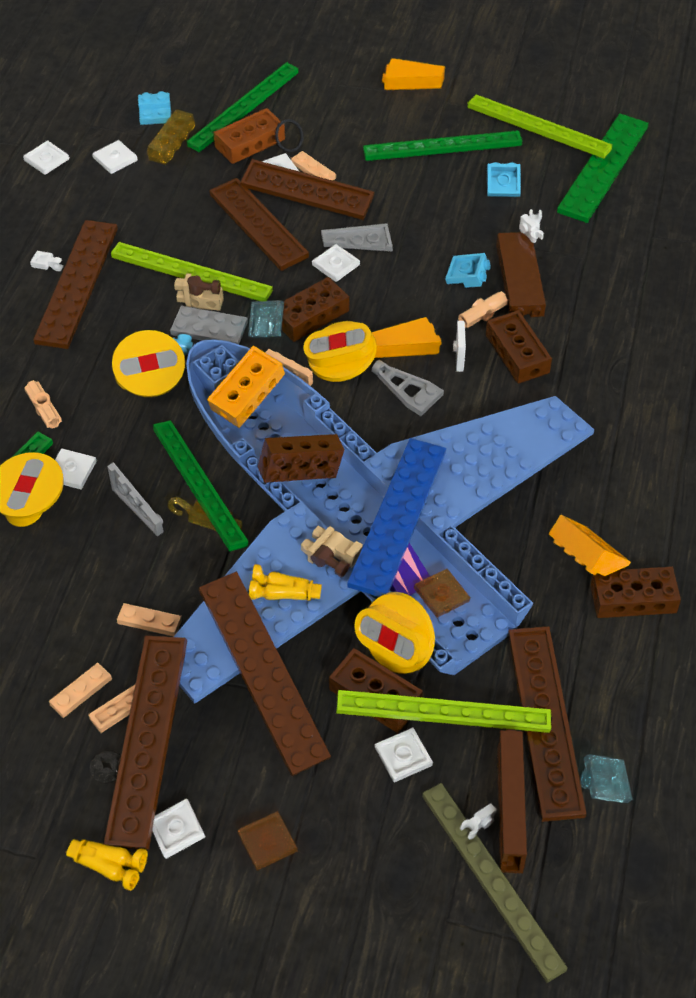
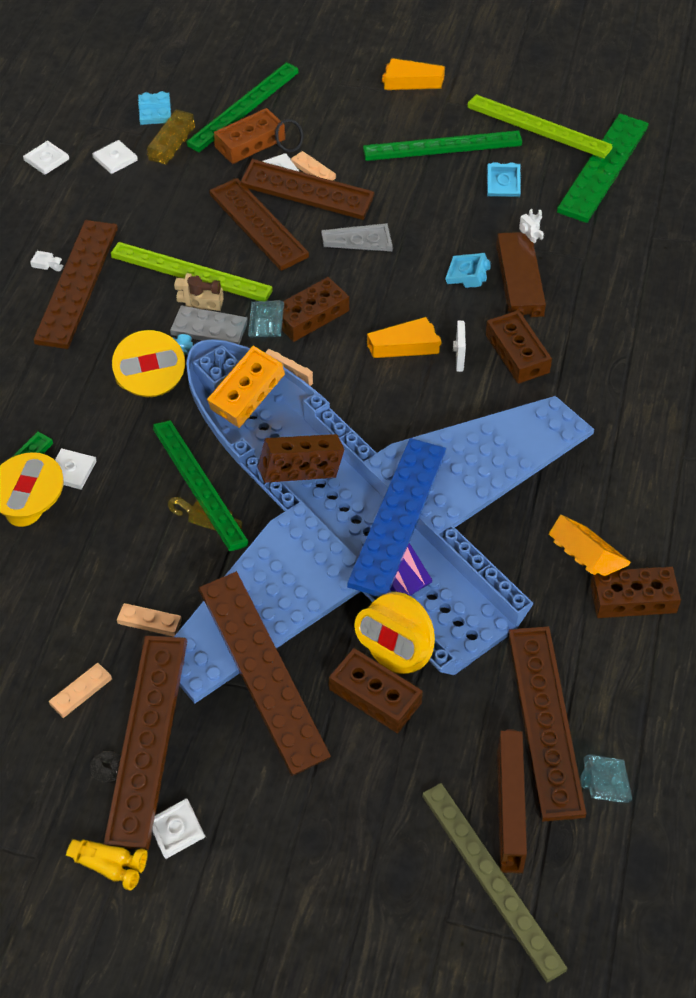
(43, 404): light nougat piece -> none
(113, 710): light nougat plate -> none
(134, 500): light grey wing -> none
(267, 840): clear orange plate -> none
(281, 586): yellow piece -> none
(330, 545): tan hips -> none
(336, 262): white plate -> none
(340, 351): yellow piece -> none
(403, 754): white plate -> none
(422, 400): light grey plate -> none
(442, 593): clear orange plate -> none
(443, 711): lime plate -> none
(481, 819): white plate -> none
(483, 309): light nougat piece -> none

